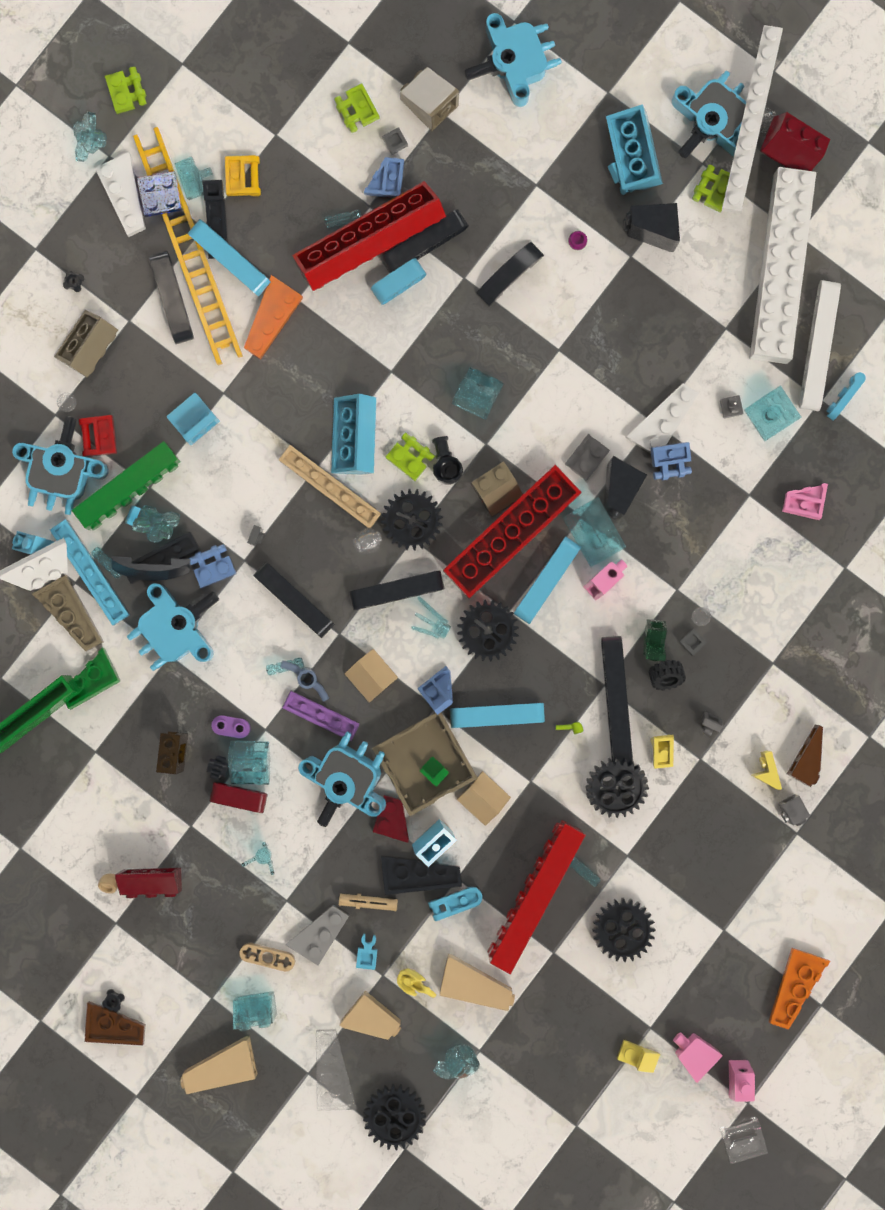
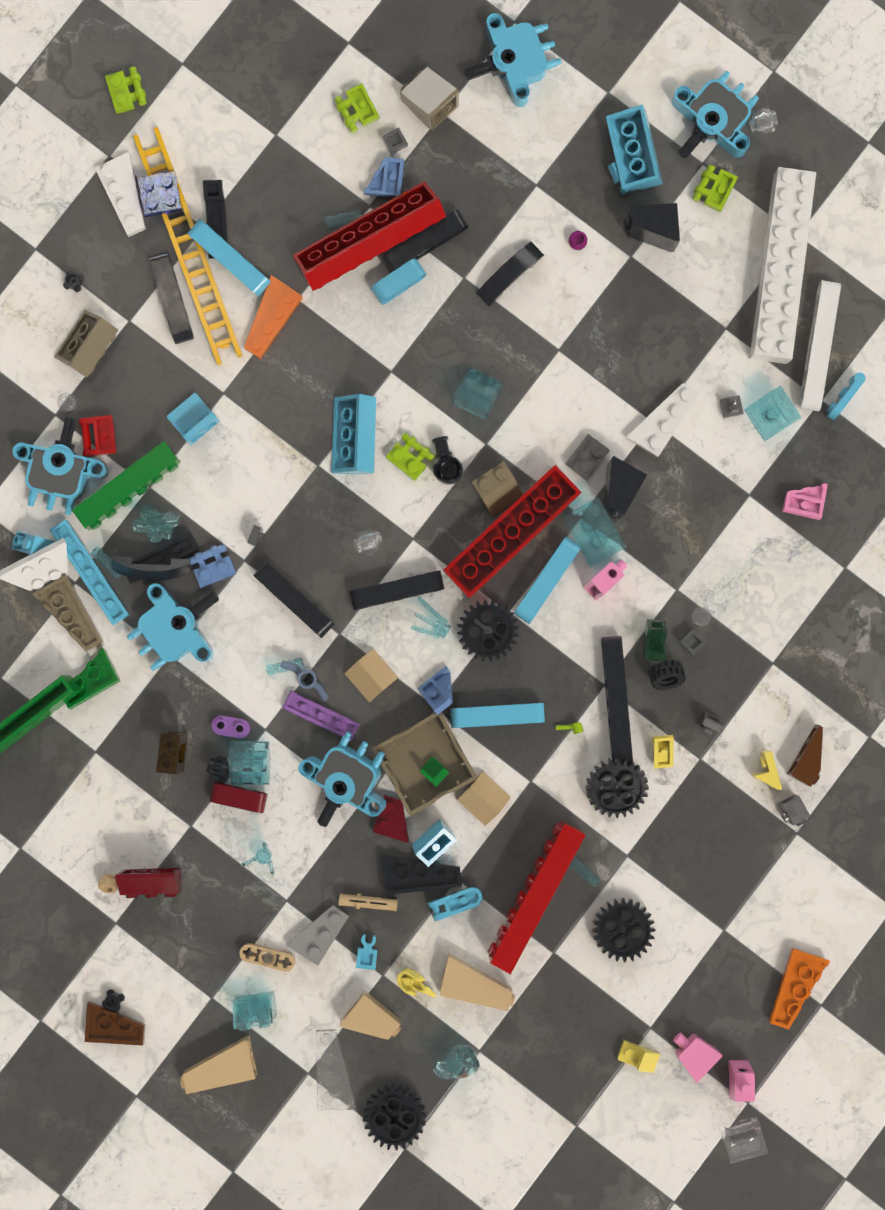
(88, 137): clear light blue plant -> none
(132, 514): medium azure tile -> none
(191, 177): clear light blue plate -> none
(236, 175): yellow plate -> none
(330, 487): tan plate -> none
(404, 536): black gear -> none
(668, 455): medium blue plate -> none
(752, 119): white plate -> none
(794, 143): dark red slope -> none

